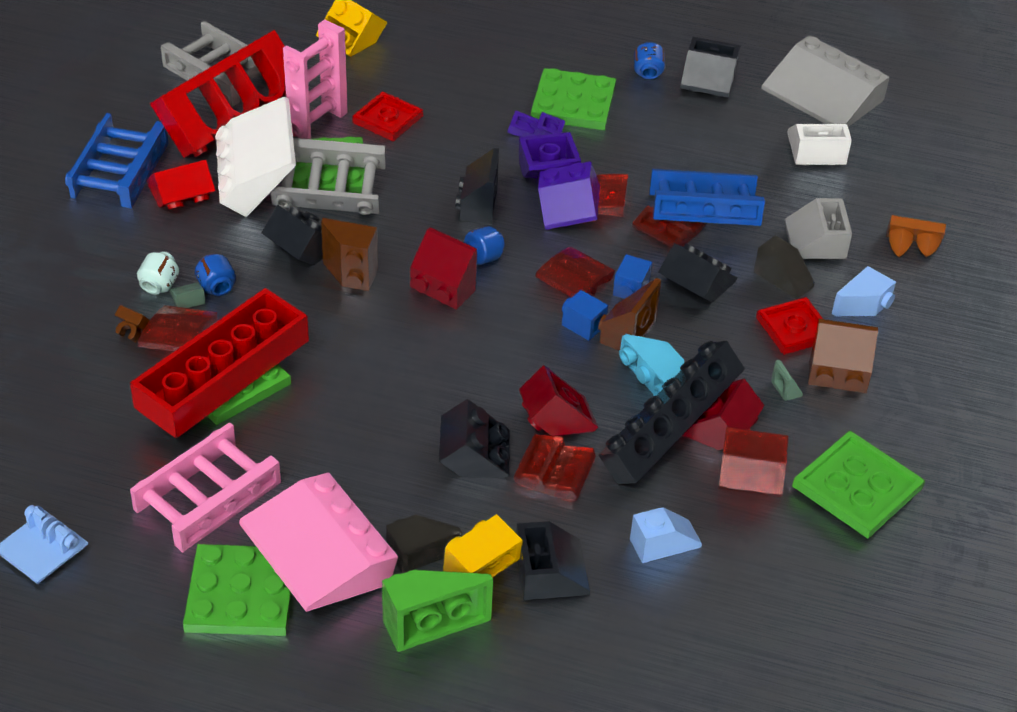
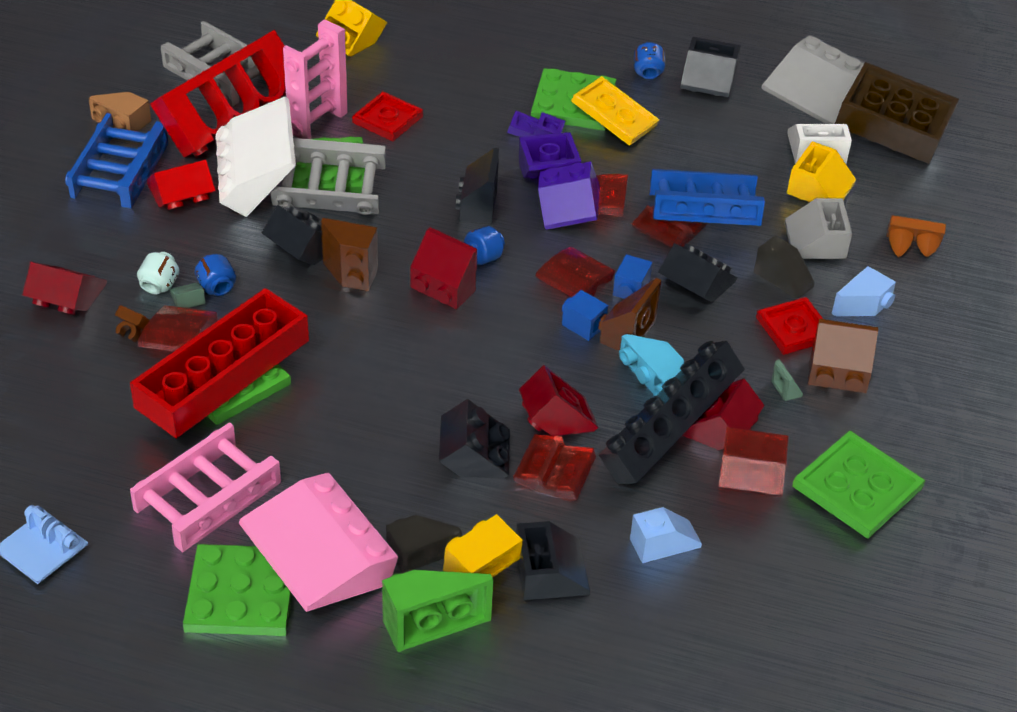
(62, 287): none -> dark red slope
(127, 110): none -> medium nougat slope
(615, 110): none -> yellow tile
(820, 175): none -> yellow slope
(897, 112): none -> dark brown slope

